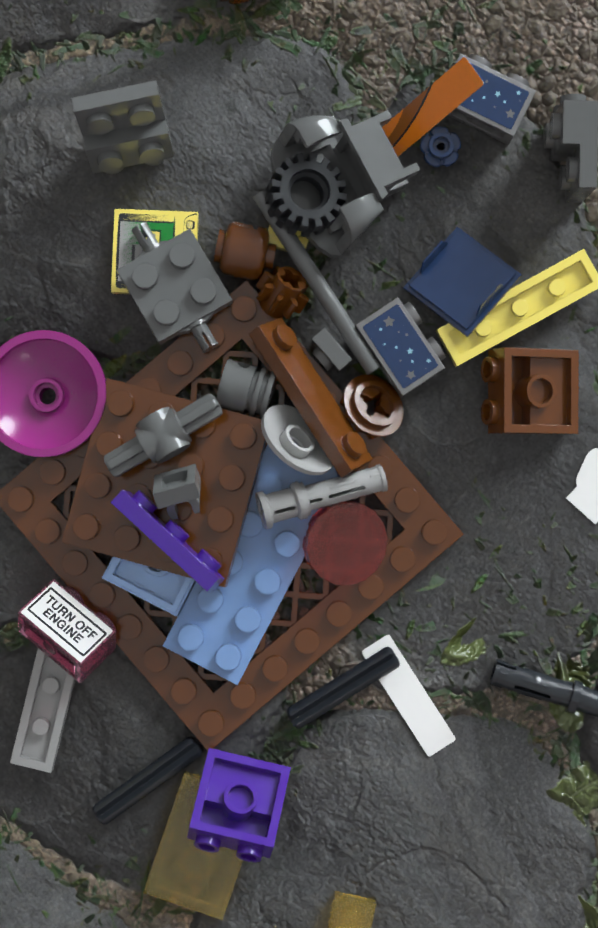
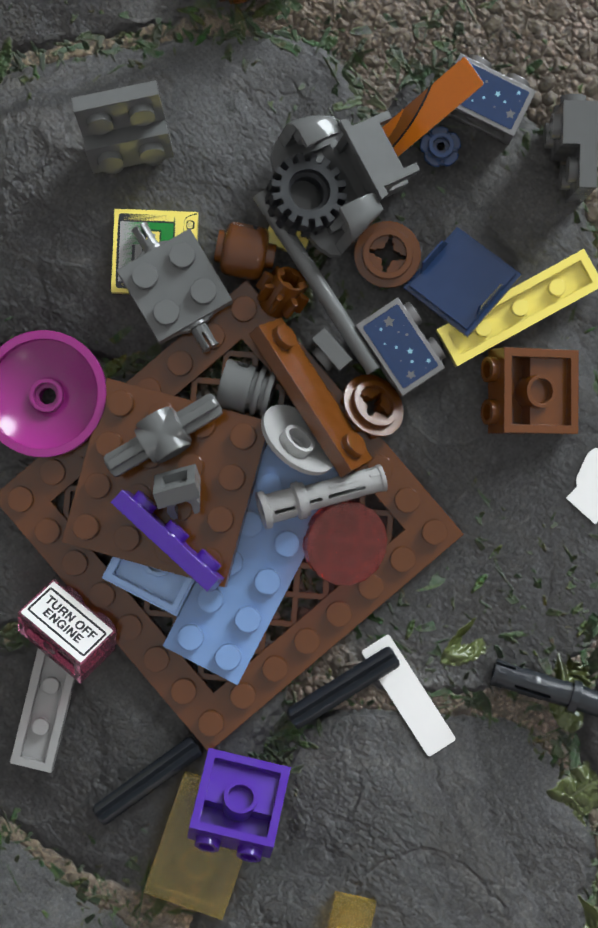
(403, 243): none -> reddish brown gear

